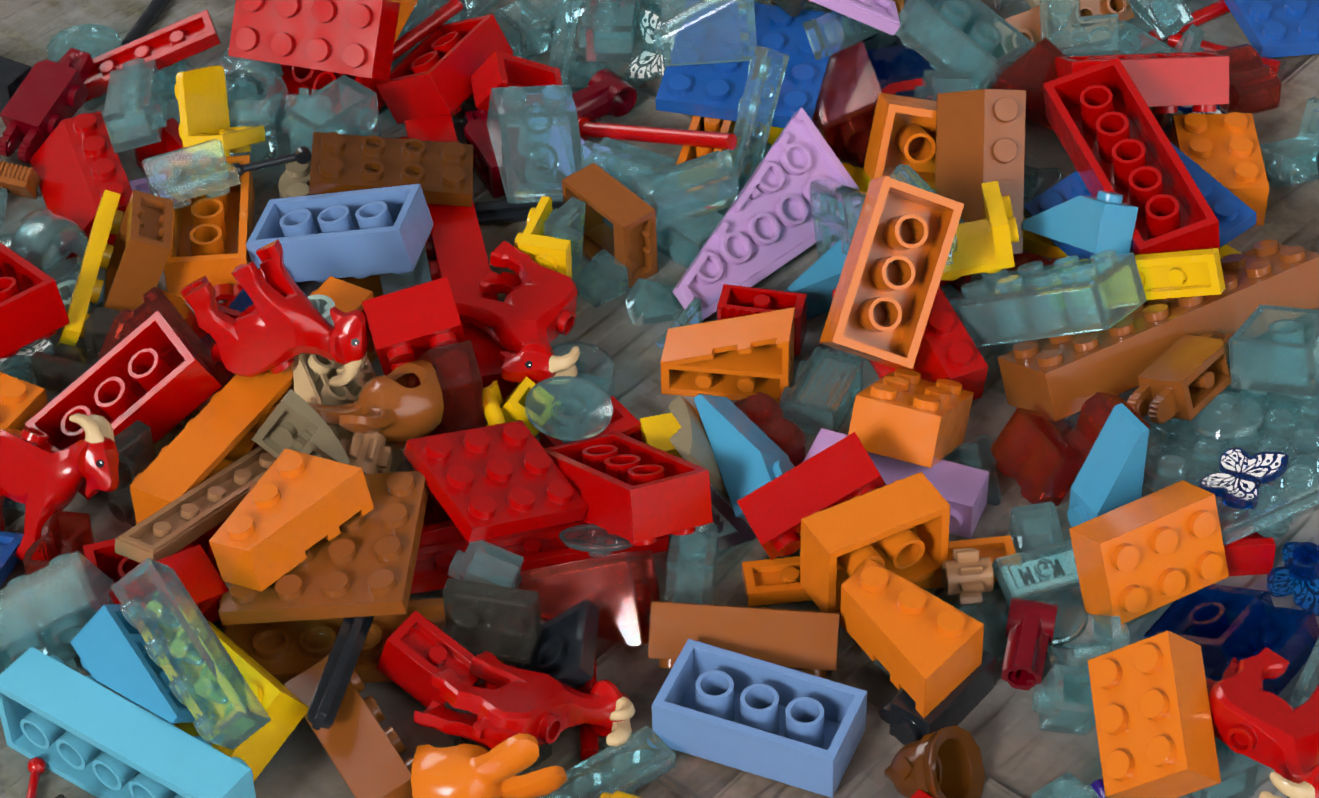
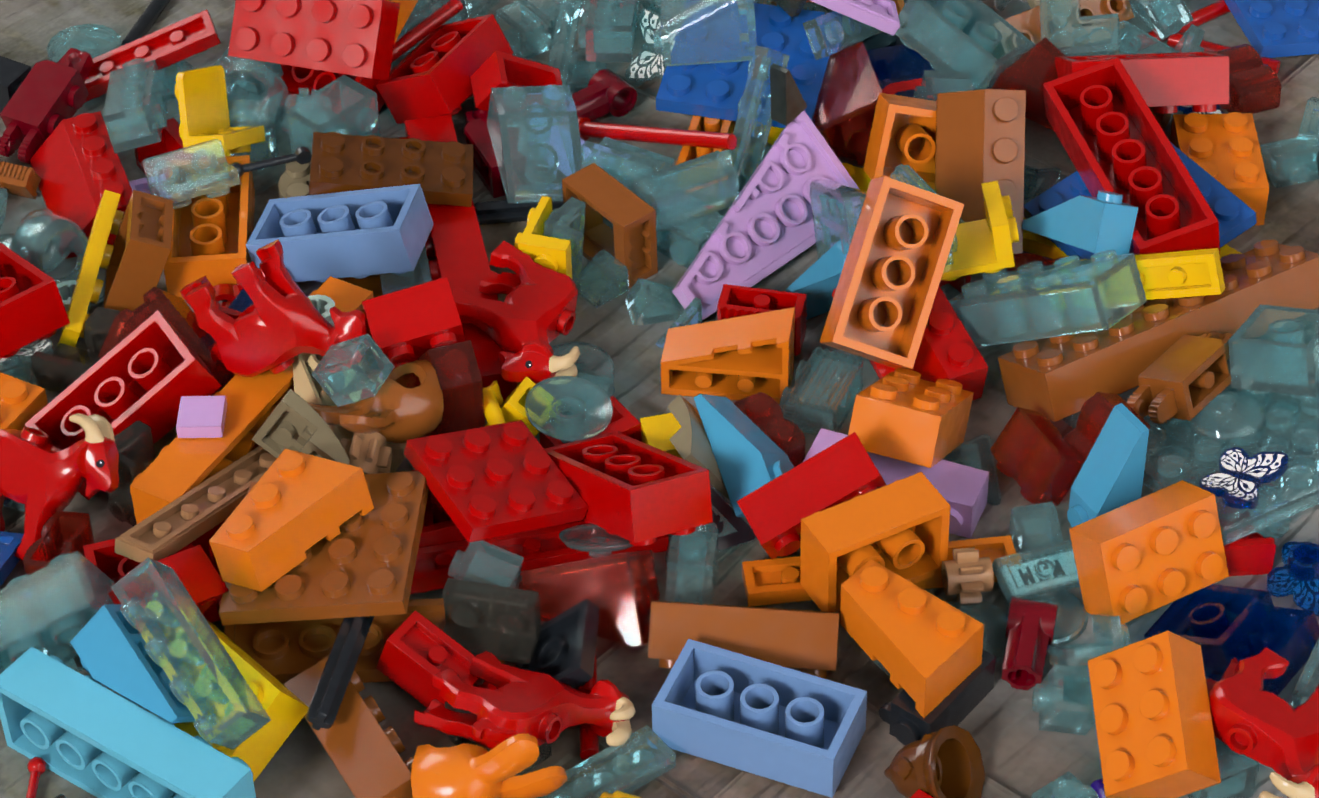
(201, 417): none -> lavender tile
(353, 370): none -> clear light blue brick
(785, 96): none -> pearl dark grey piece

